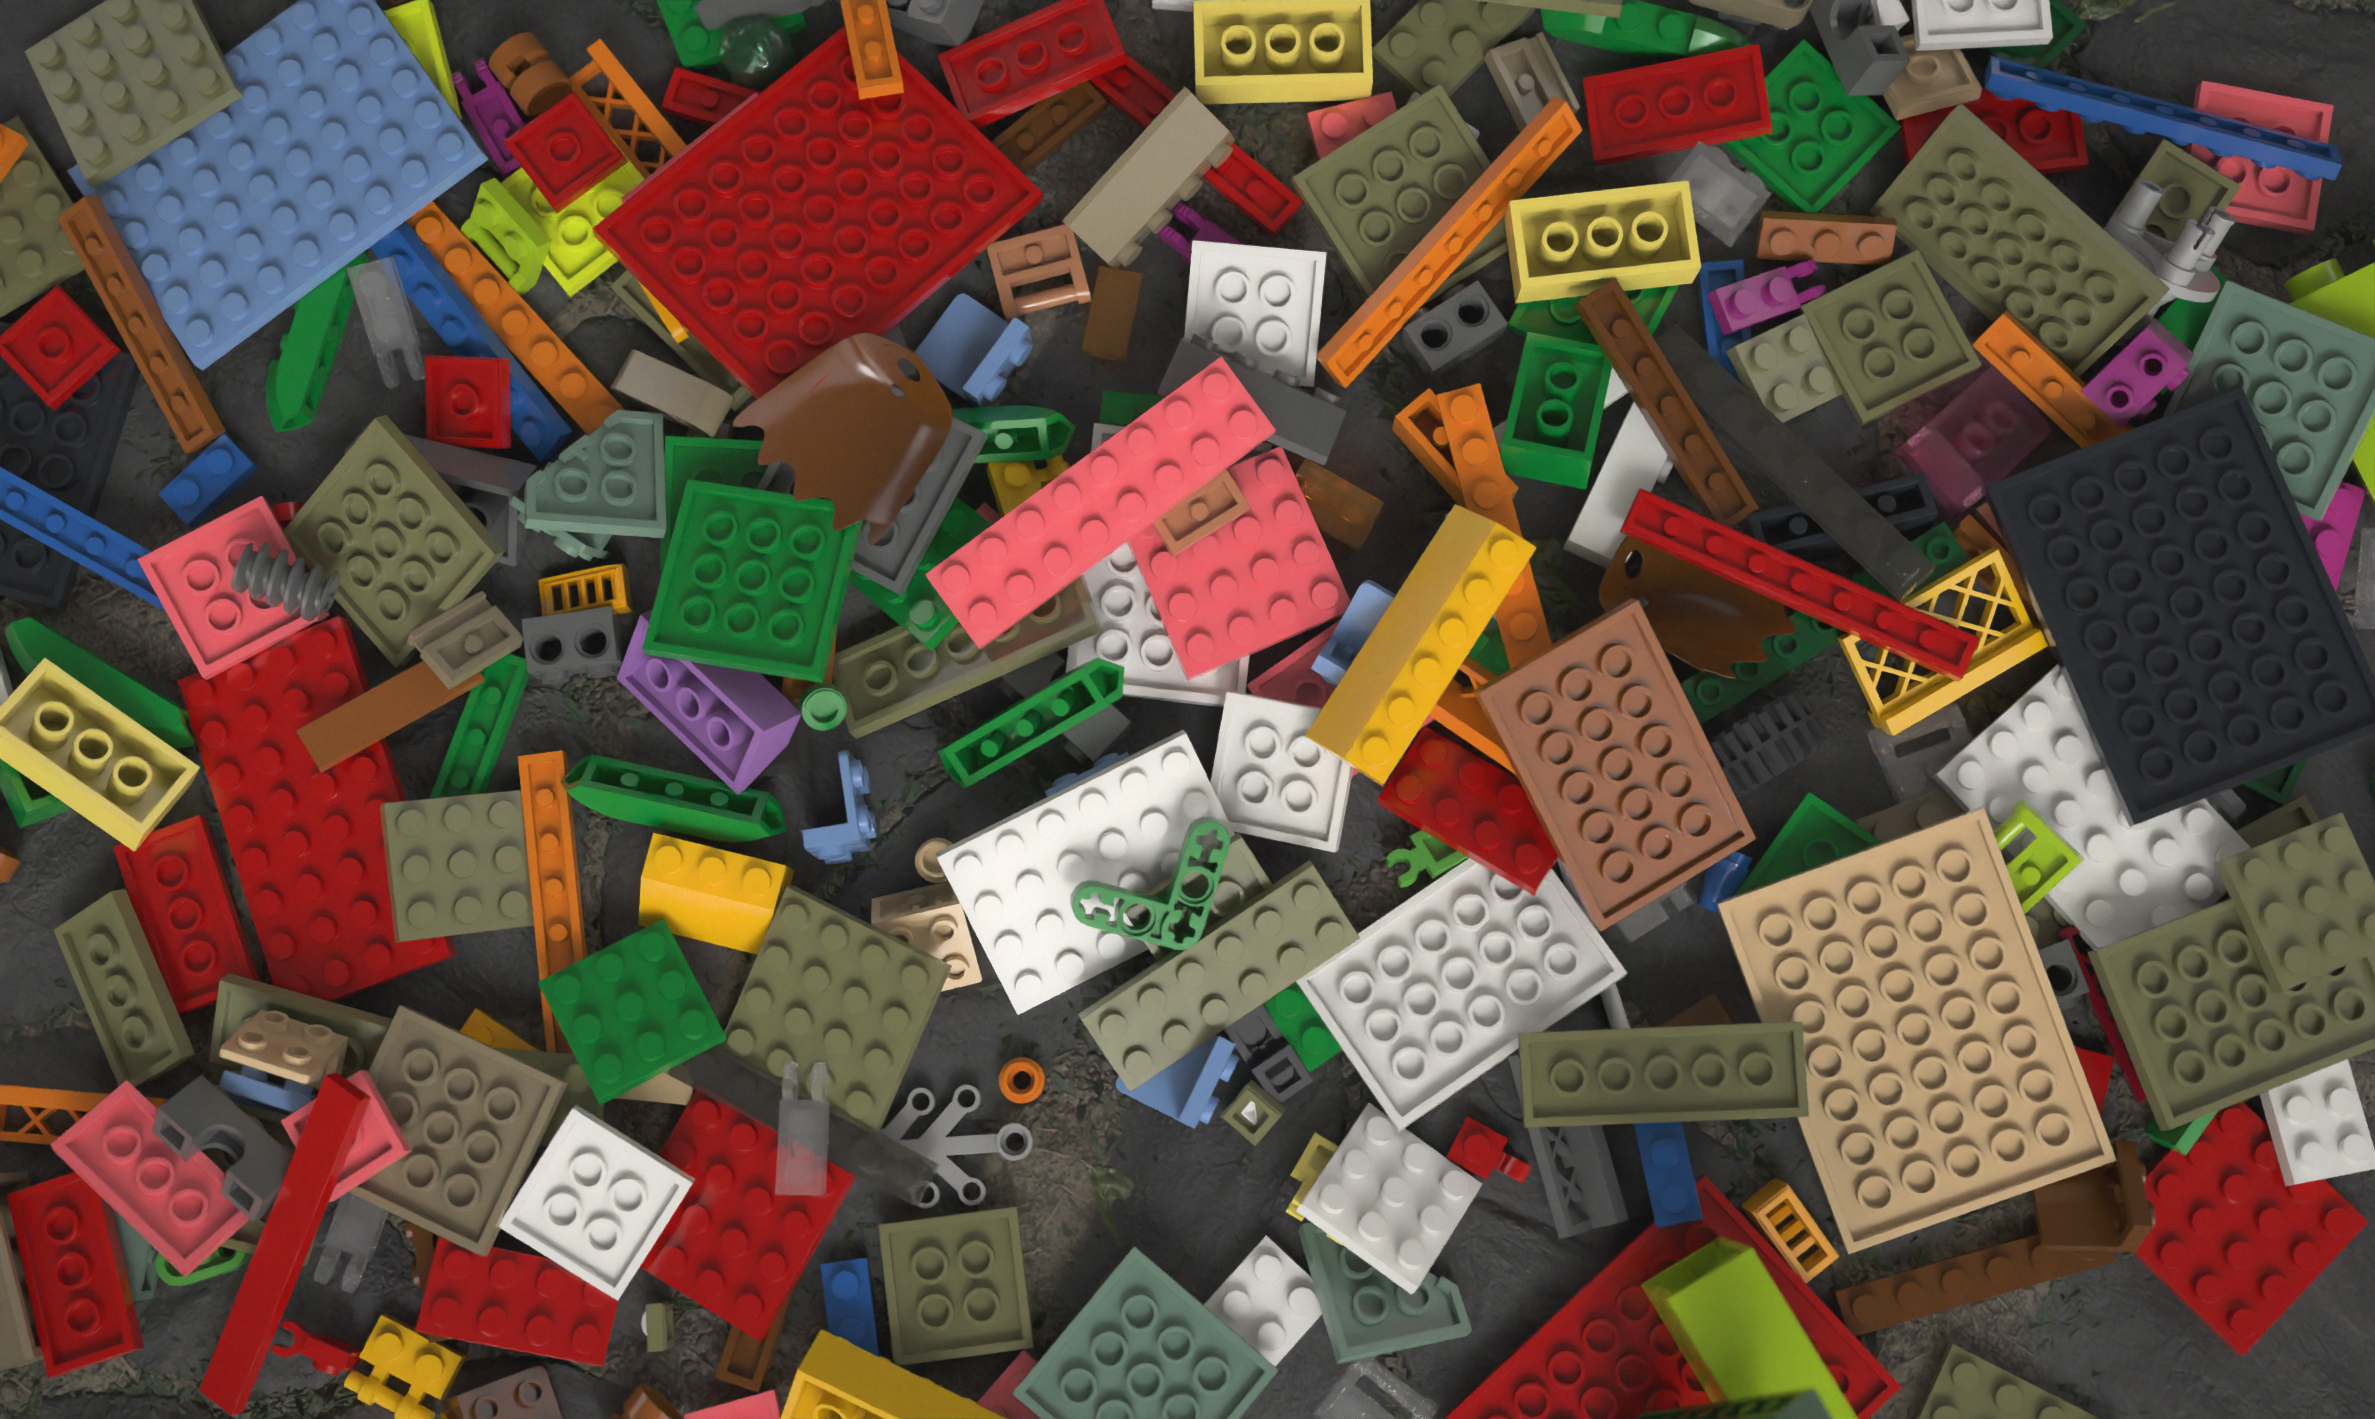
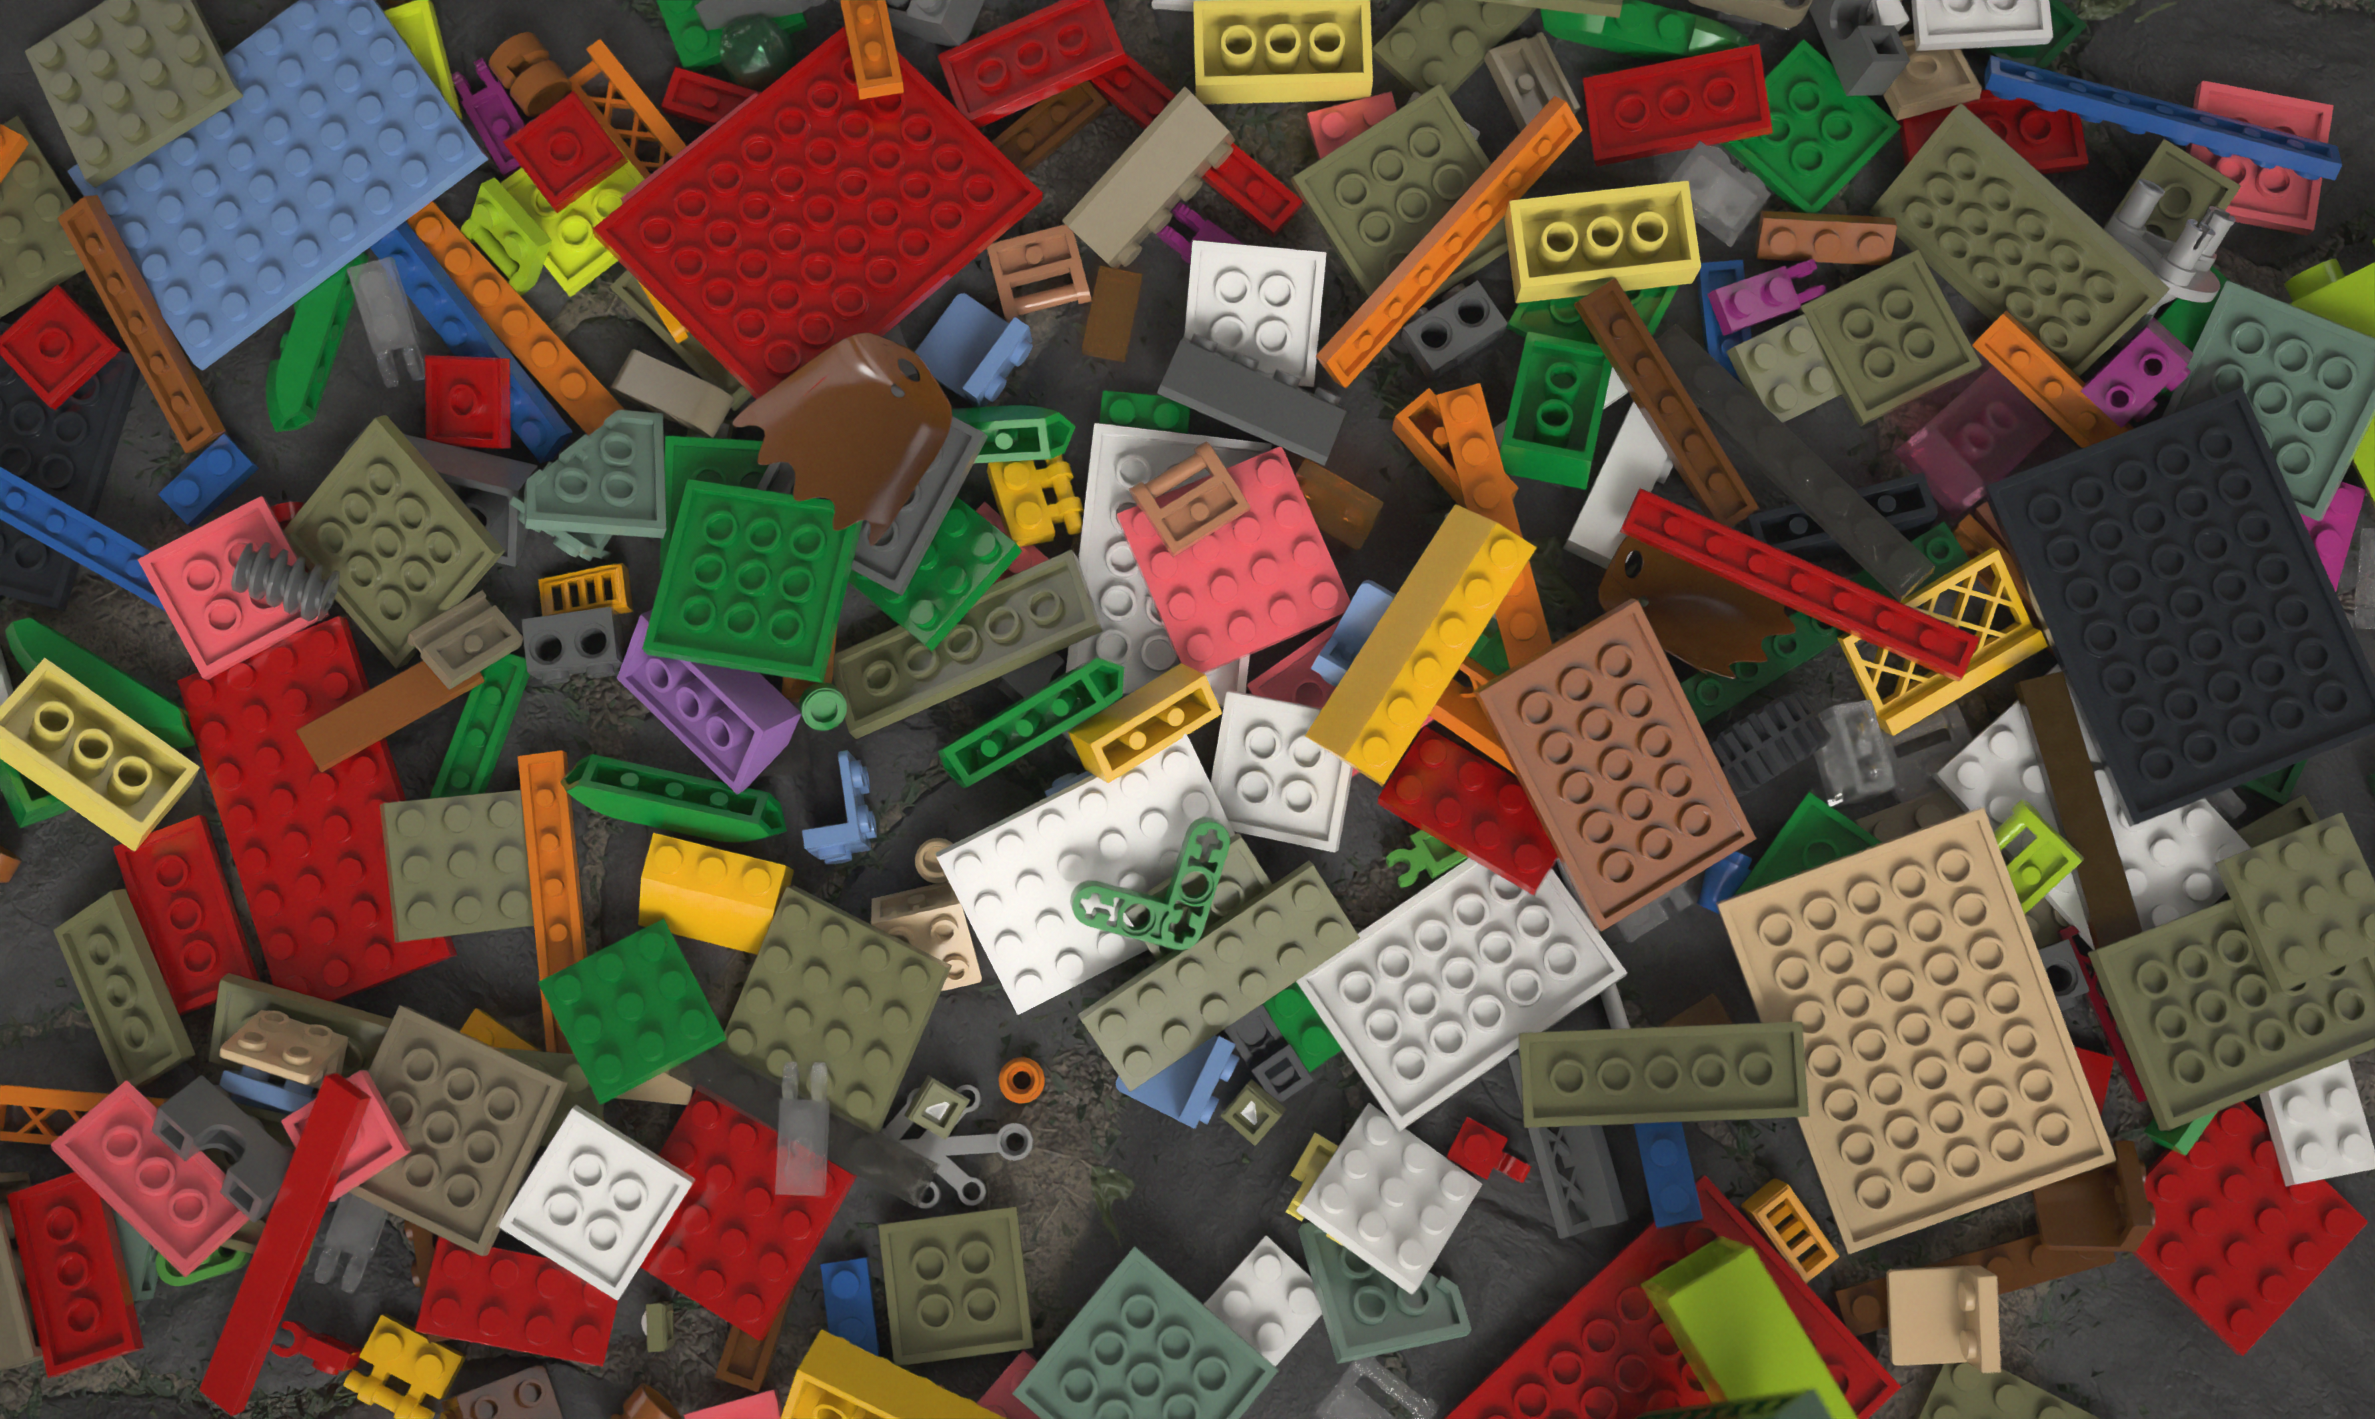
(936, 1107): none -> olive tile
(1100, 503): coral plate -> none
(1145, 722): none -> yellow brick
(1855, 758): none -> clear brick
(1944, 1316): none -> tan bracket
(2078, 808): none -> dark brown tile

